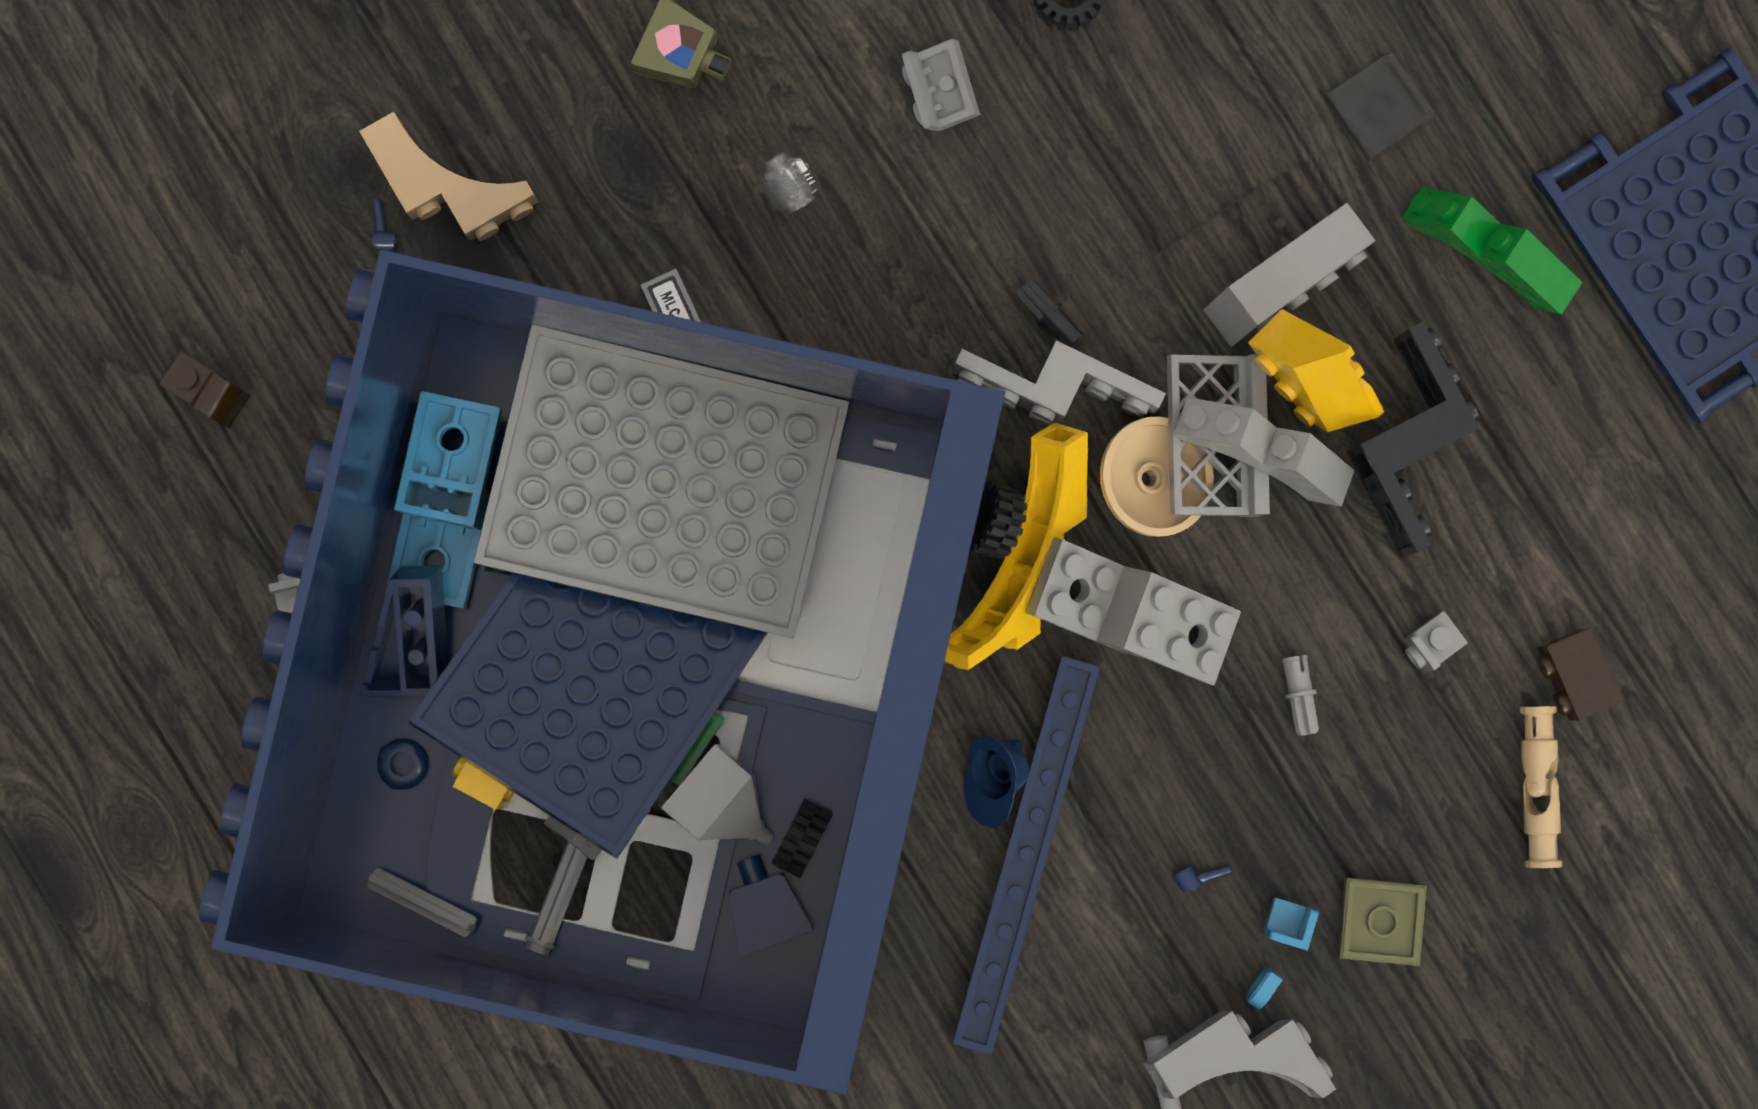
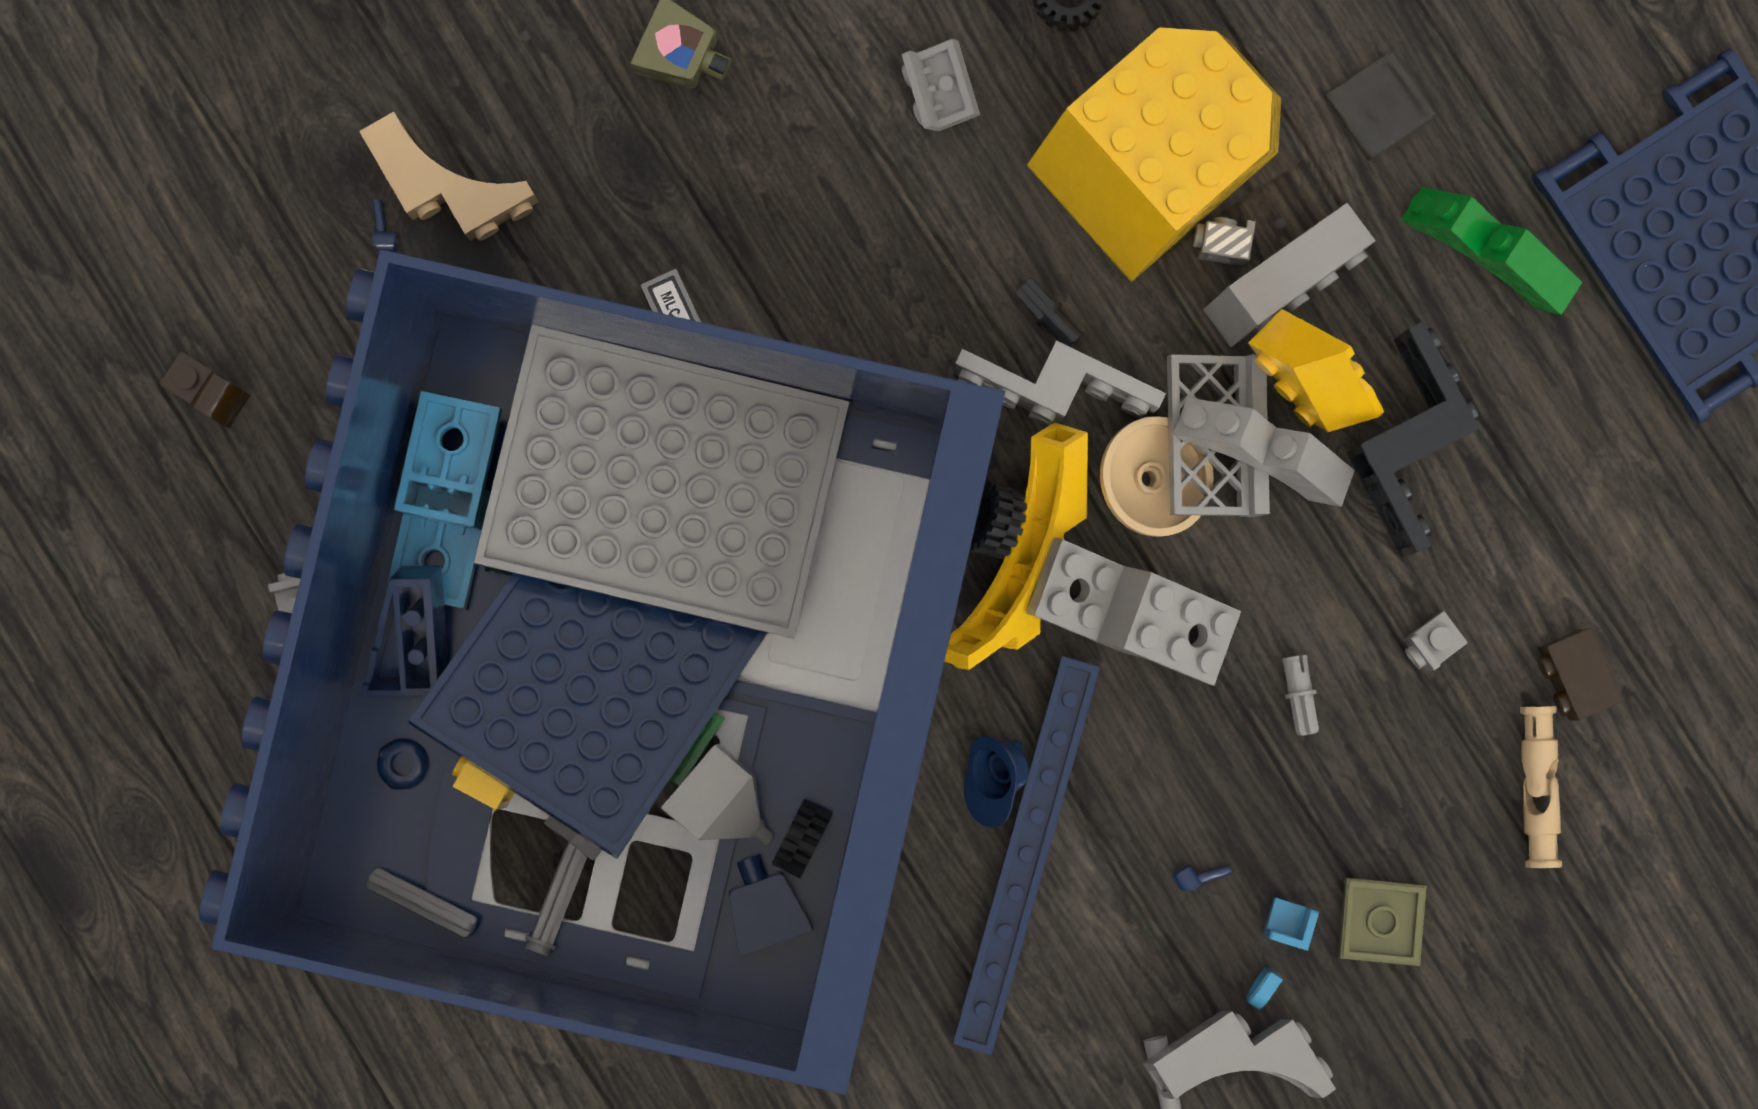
(788, 183): clear head -> none
(1159, 143): none -> yellow windscreen
(1224, 241): none -> light grey brick

